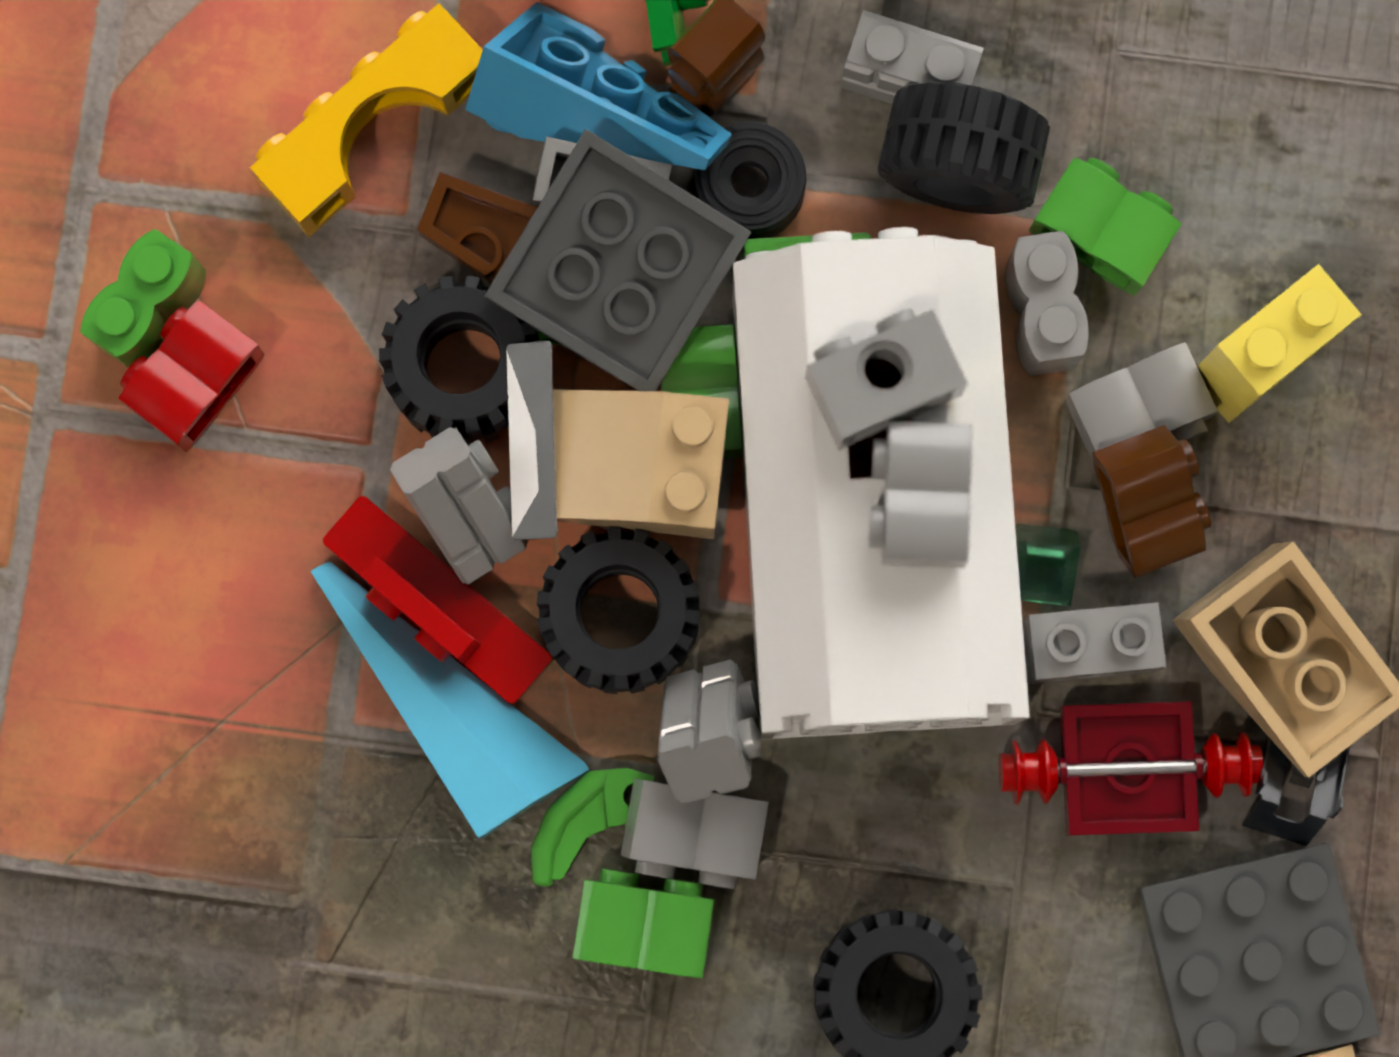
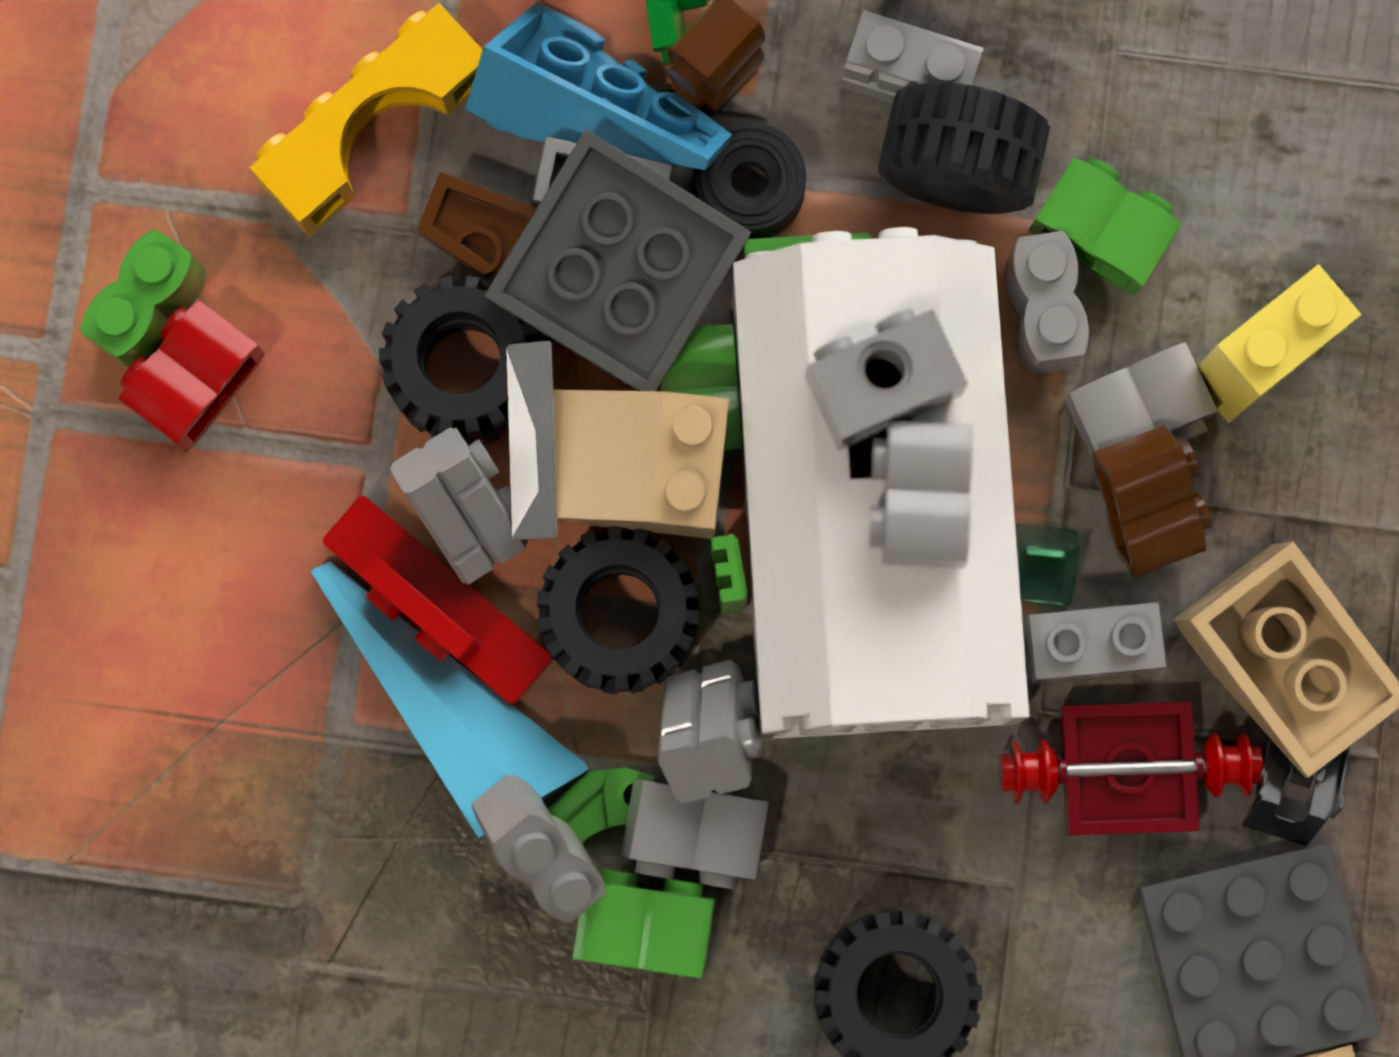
(538, 848): none -> light grey brick
(728, 574): none -> bright green tile

